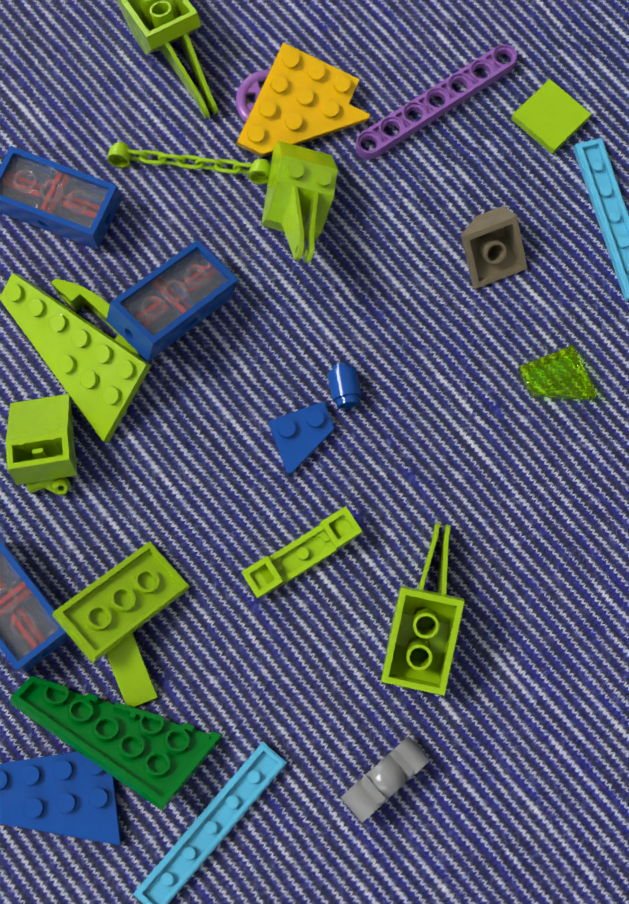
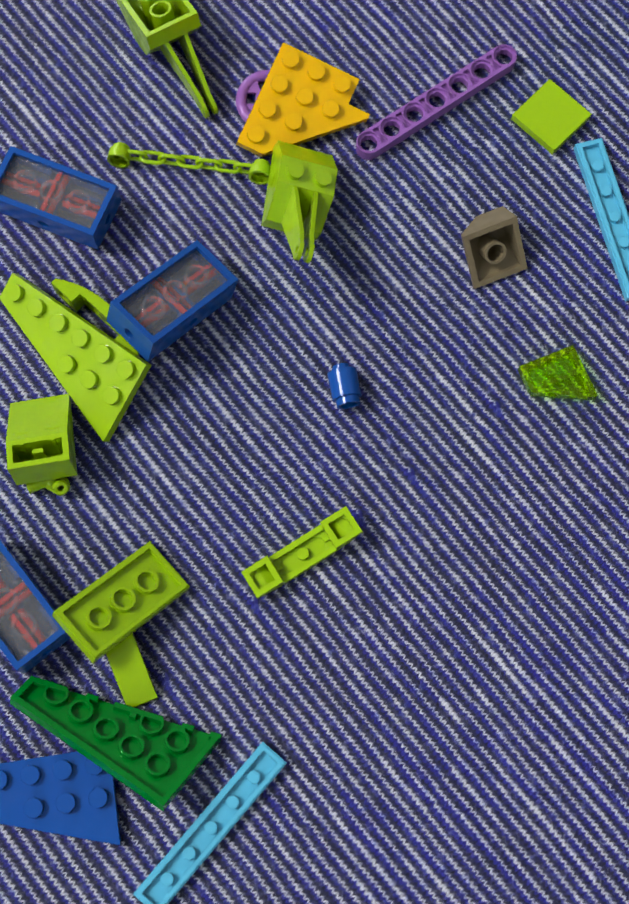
(300, 434): blue wing -> none
(385, 779): light grey piece -> none
(424, 630): lime slope -> none

